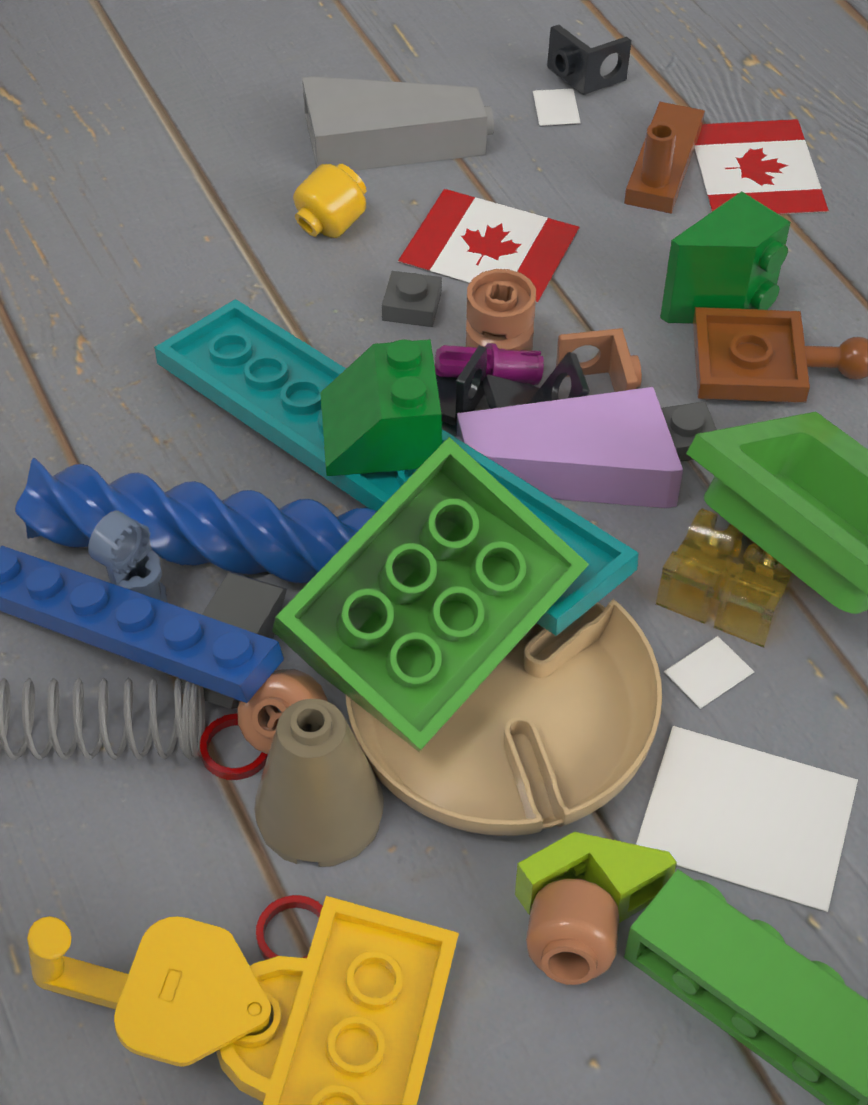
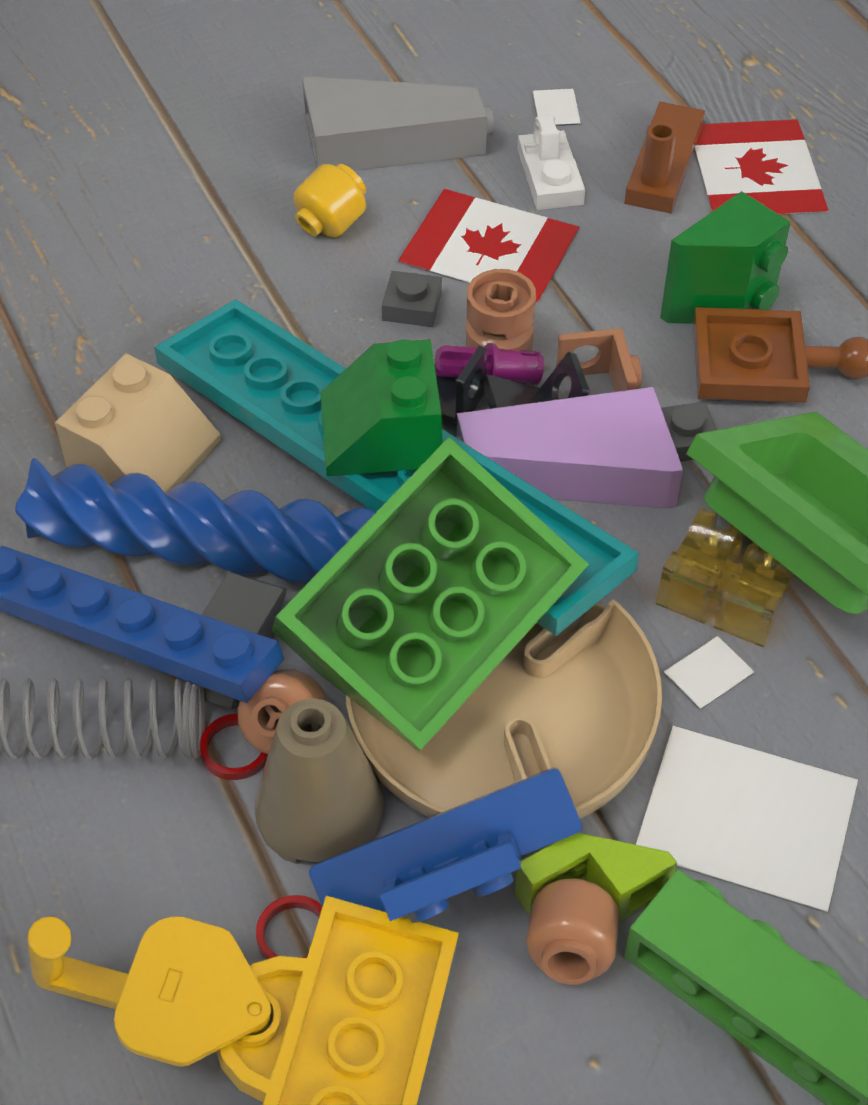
(127, 553): sand blue connector -> none
(136, 424): none -> tan slope
(452, 851): none -> blue bracket
(550, 166): none -> white hinge
(581, 64): black bracket -> none

